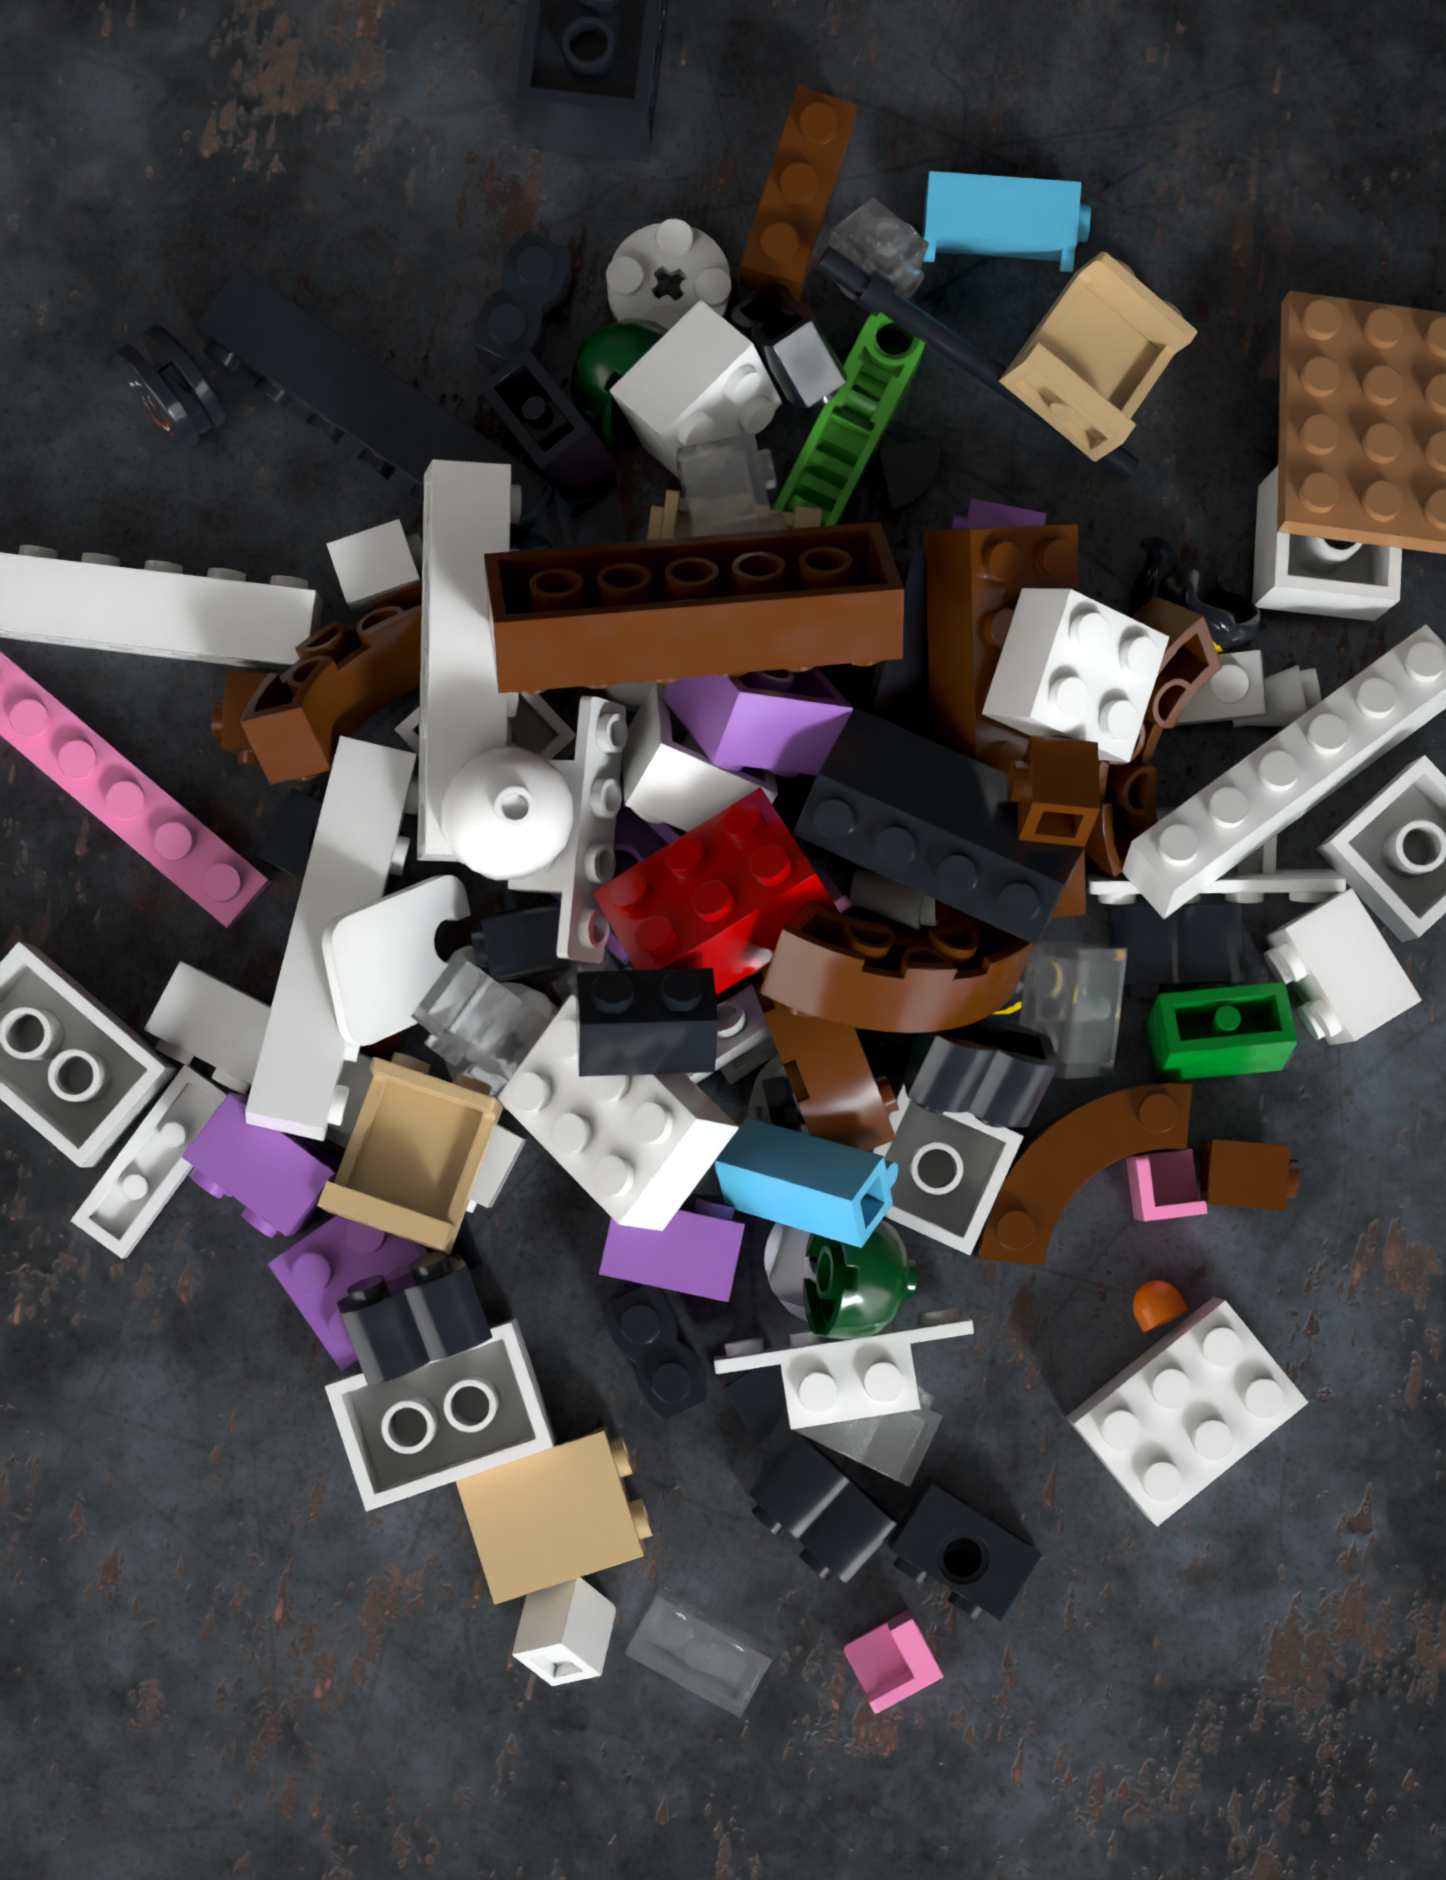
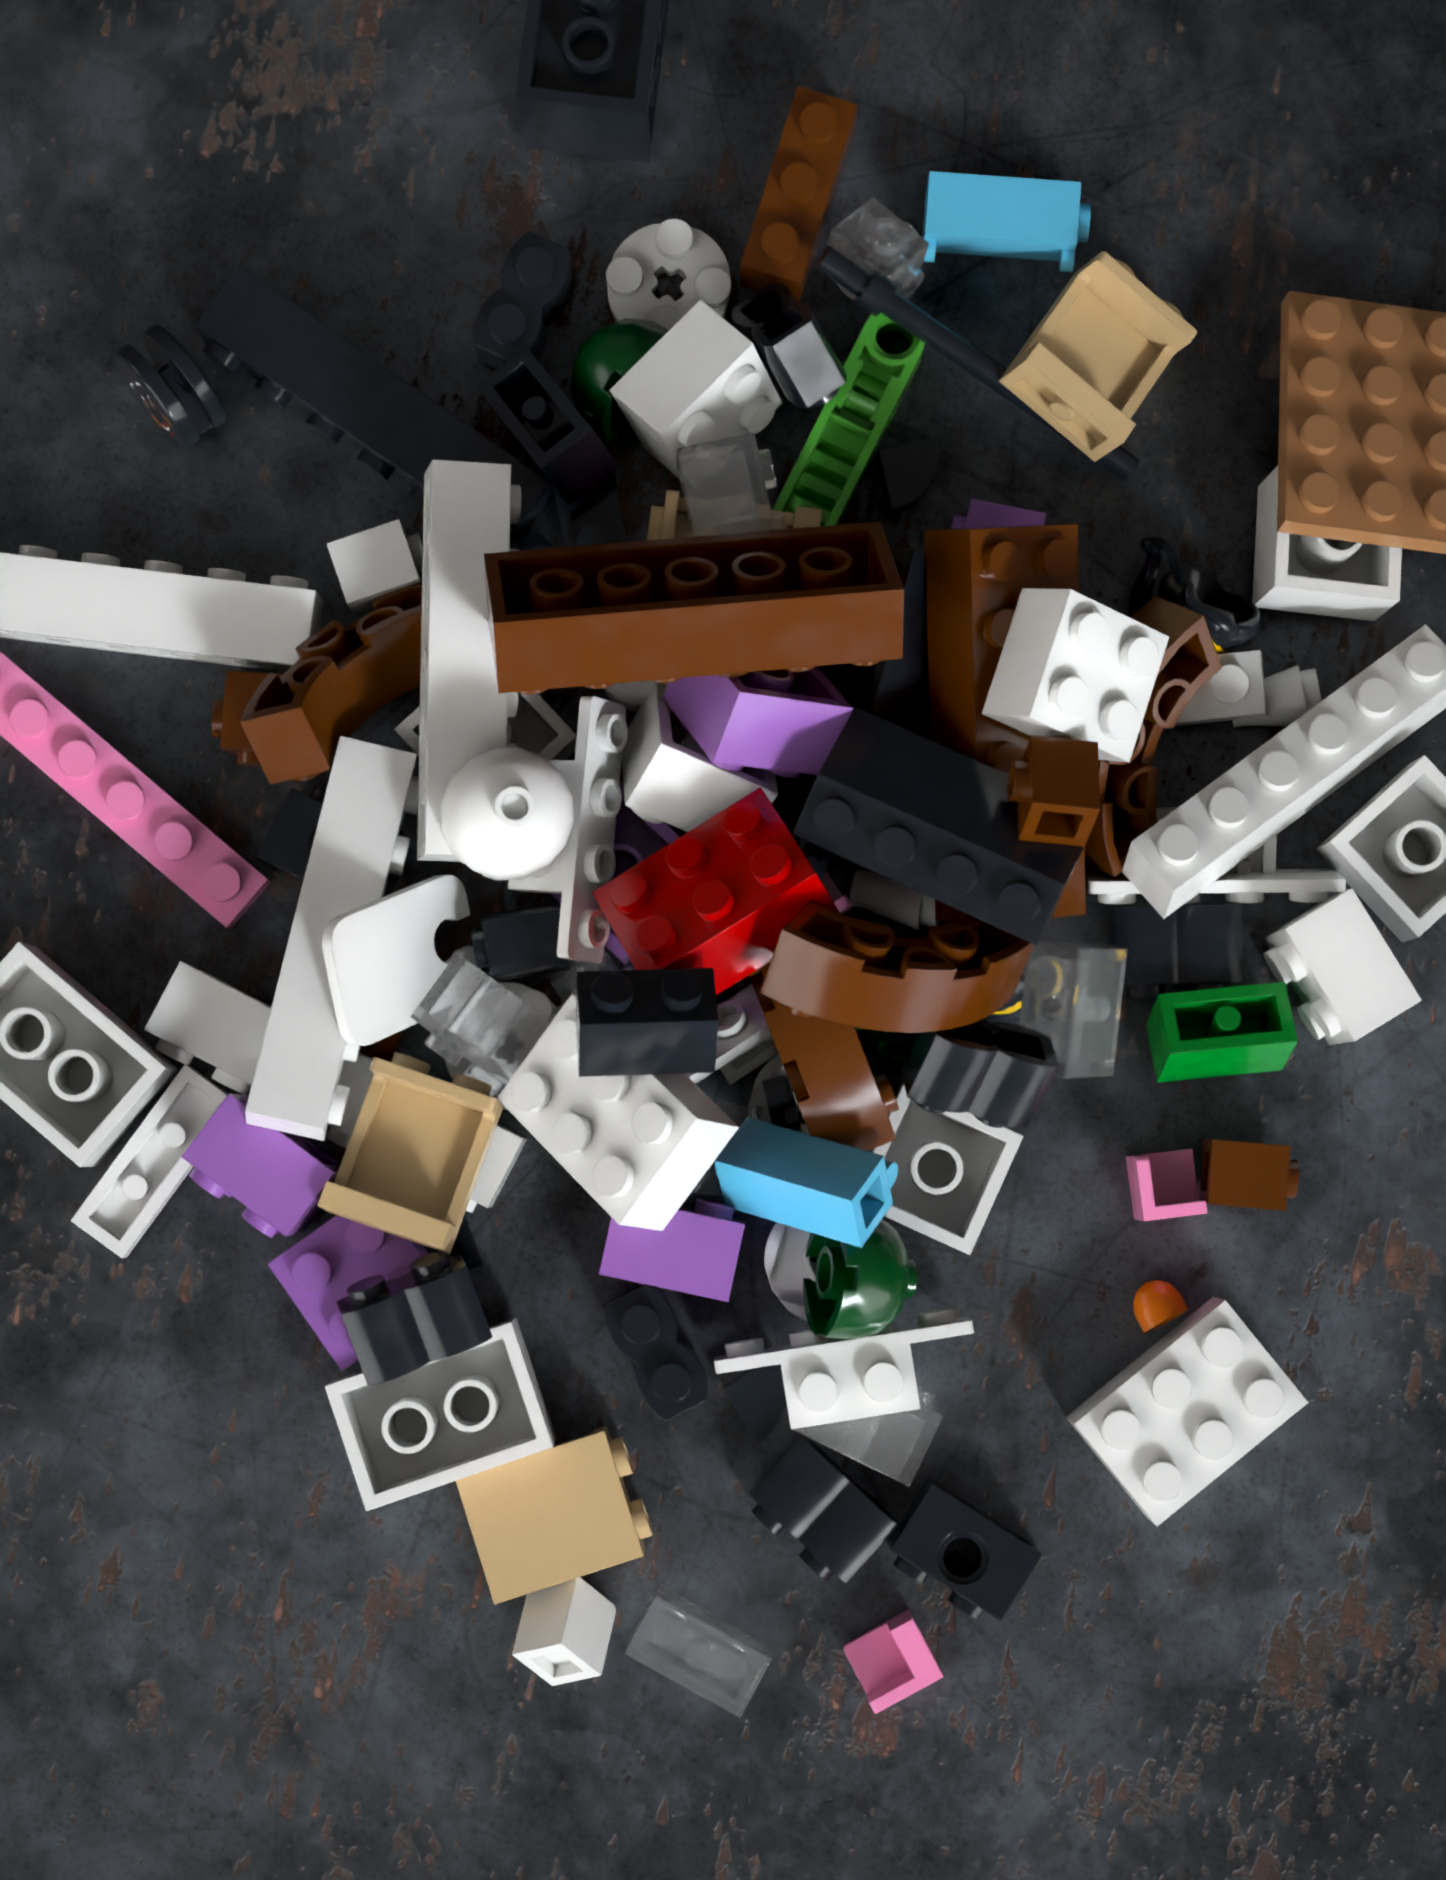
(1068, 1155): reddish brown brick -> none

